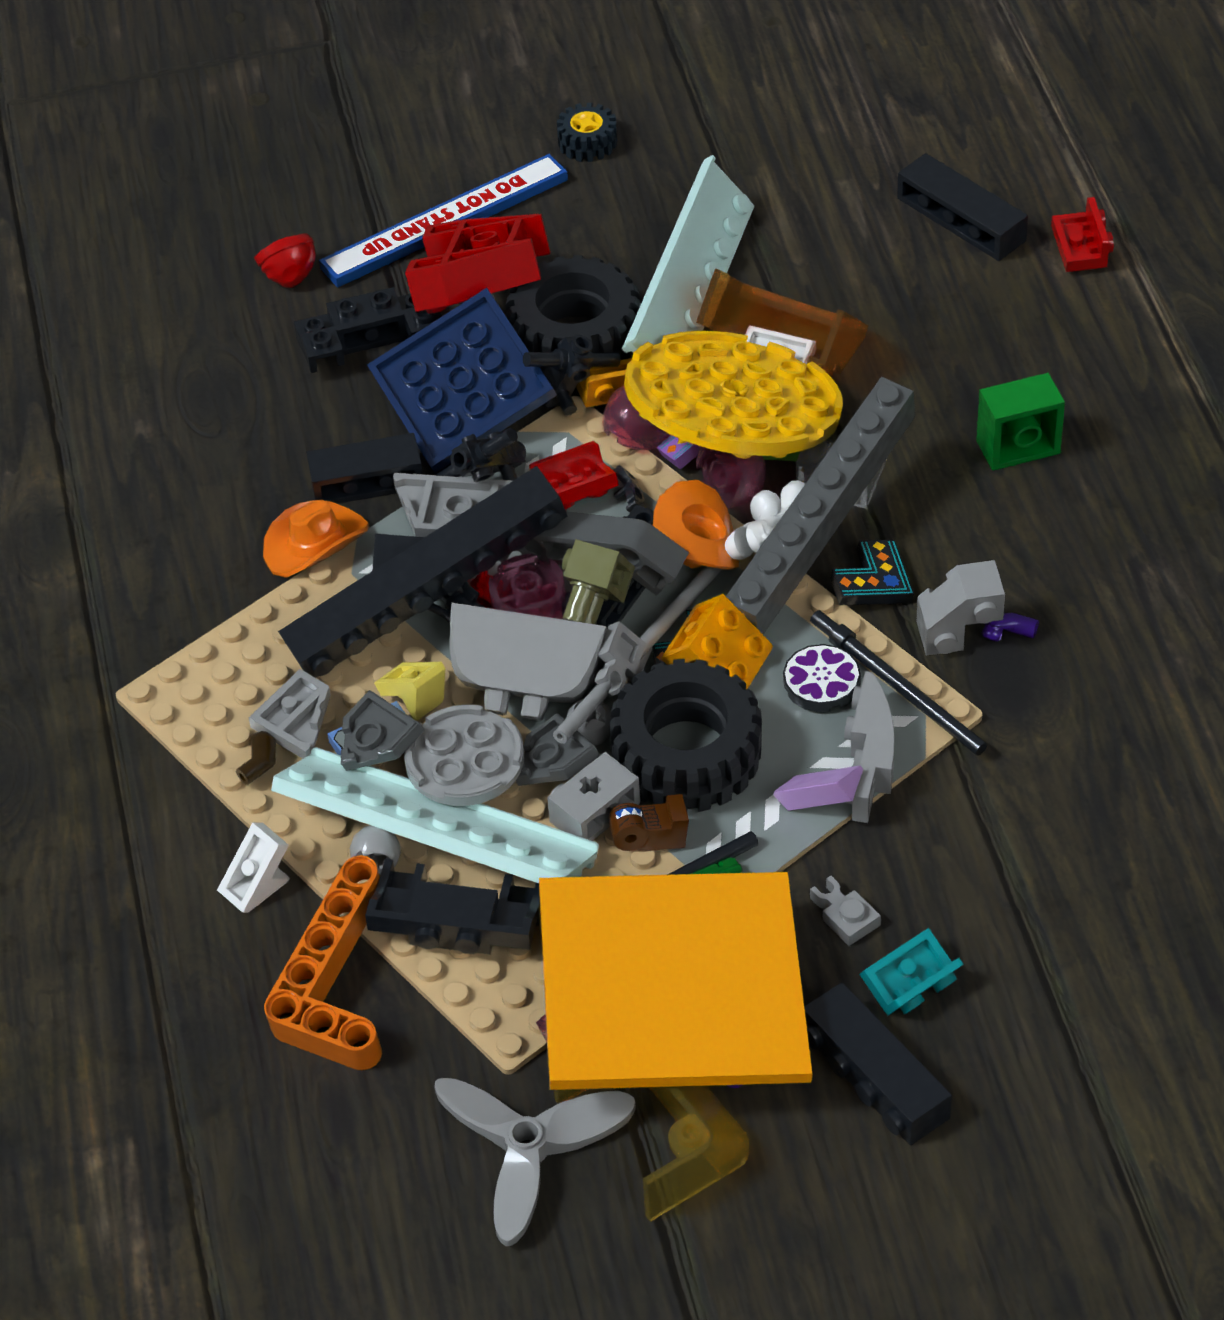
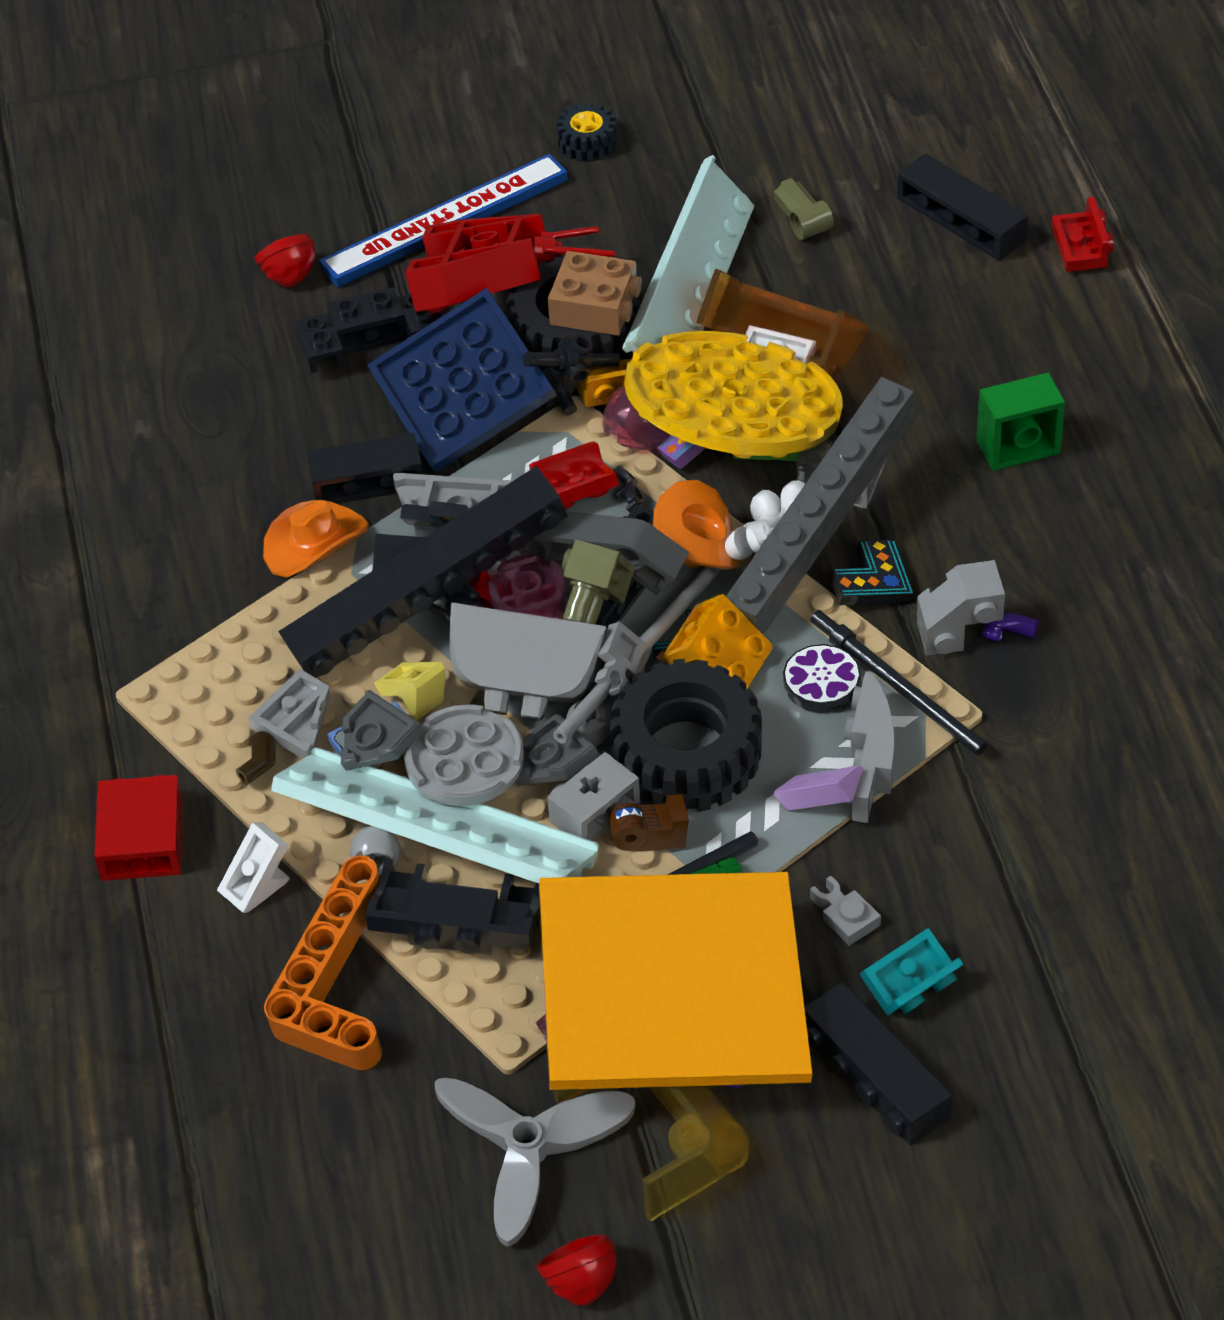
(139, 827): none -> red brick
(434, 516): none -> black tile
(487, 456): black piece -> none
(547, 248): none -> red plant
(580, 1269): none -> red hat
(593, 293): none -> medium nougat brick
(733, 477): clear pink cylinder -> none
(804, 213): none -> olive piece

